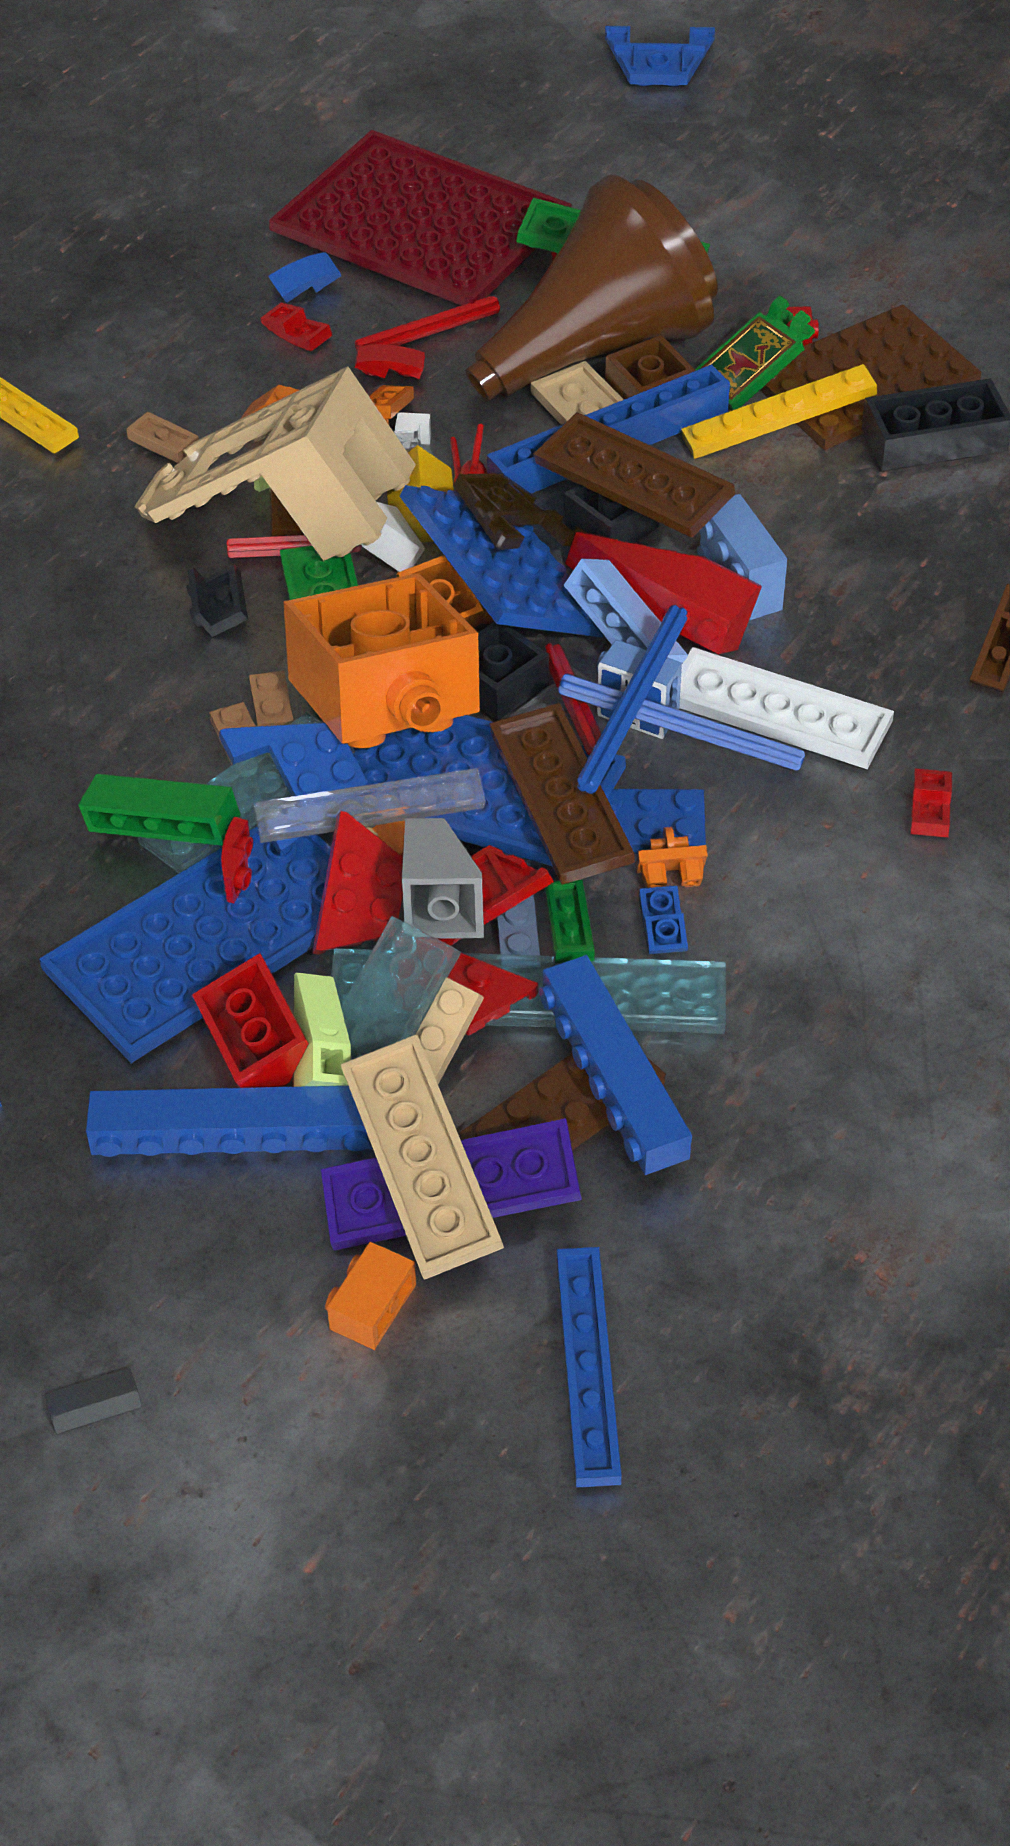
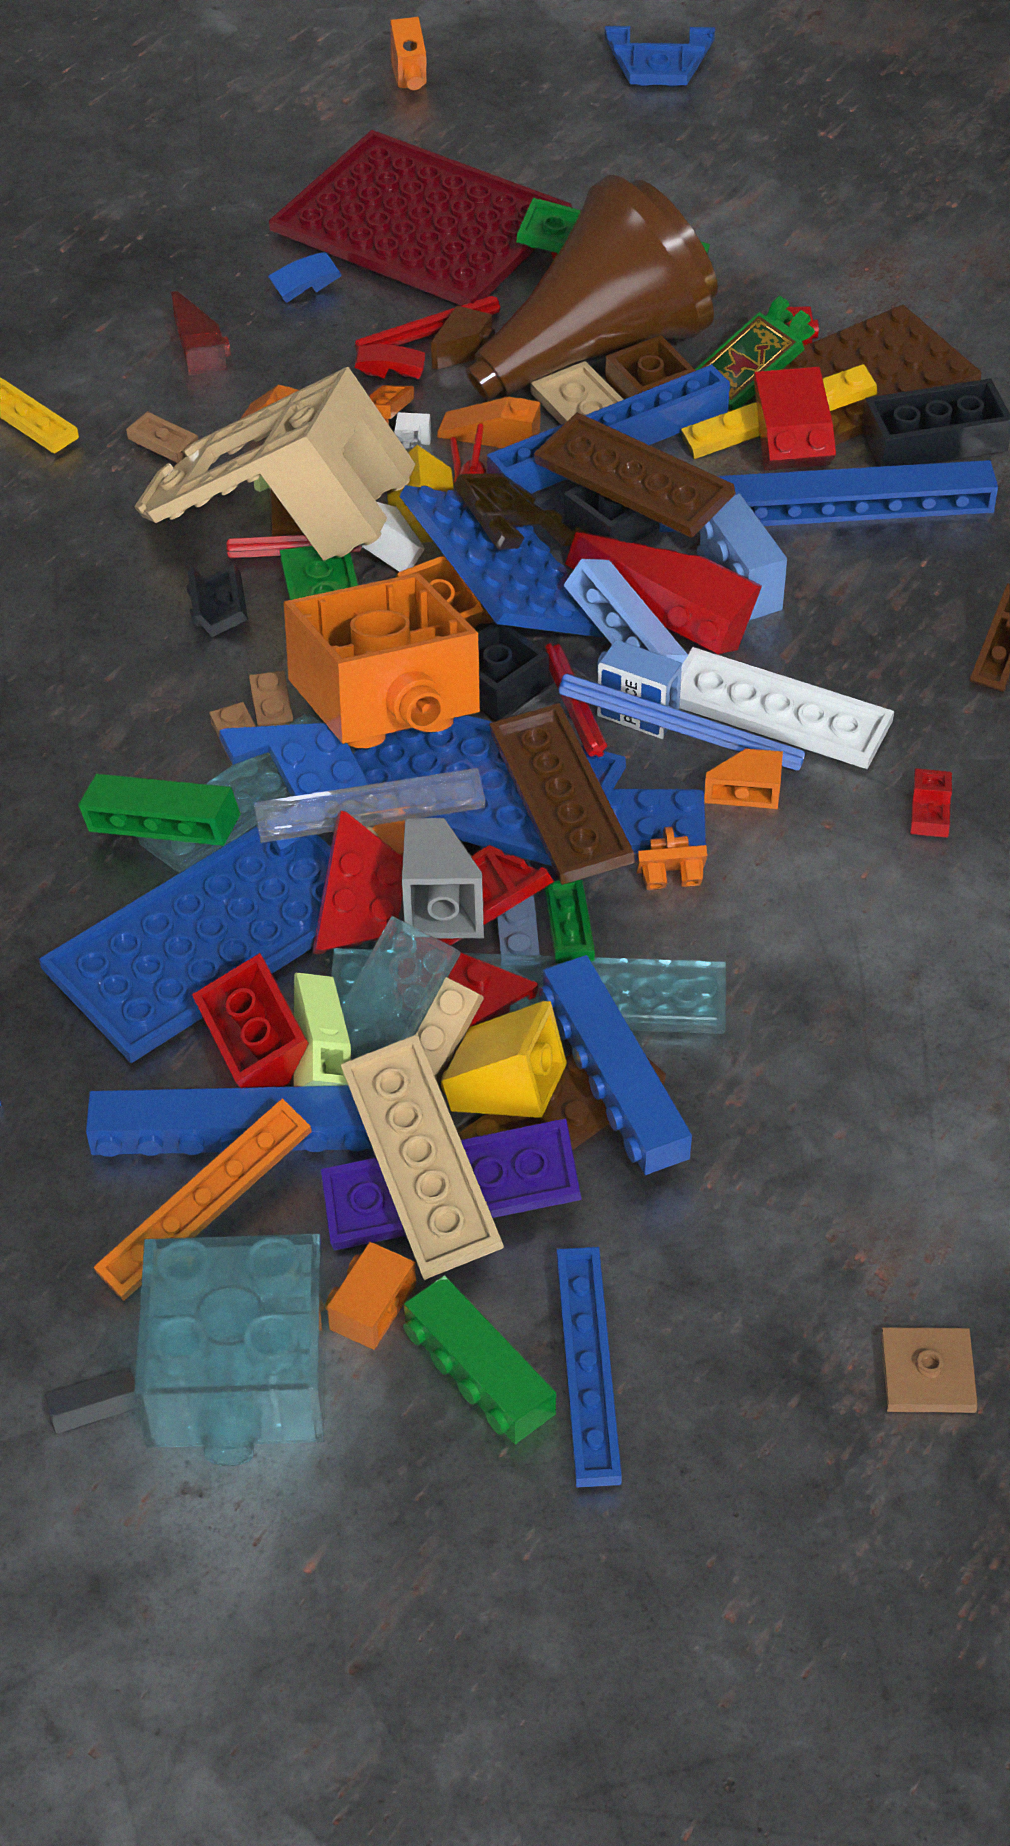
(199, 337): none -> clear red slope
(207, 1193): none -> orange plate
(232, 1343): none -> clear light blue brick
(234, 857): red slope -> none
(291, 325): red slope -> none
(408, 66): none -> orange torso
(461, 337): none -> reddish brown slope
(479, 1360): none -> green brick
(503, 419): none -> orange slope
(507, 1064): none -> yellow slope
(631, 700): blue axle -> none
(663, 920): blue slope -> none
(746, 780): none -> orange slope
(794, 418): none -> red slope
(867, 493): none -> blue brick
(928, 1370): none -> medium nougat plate

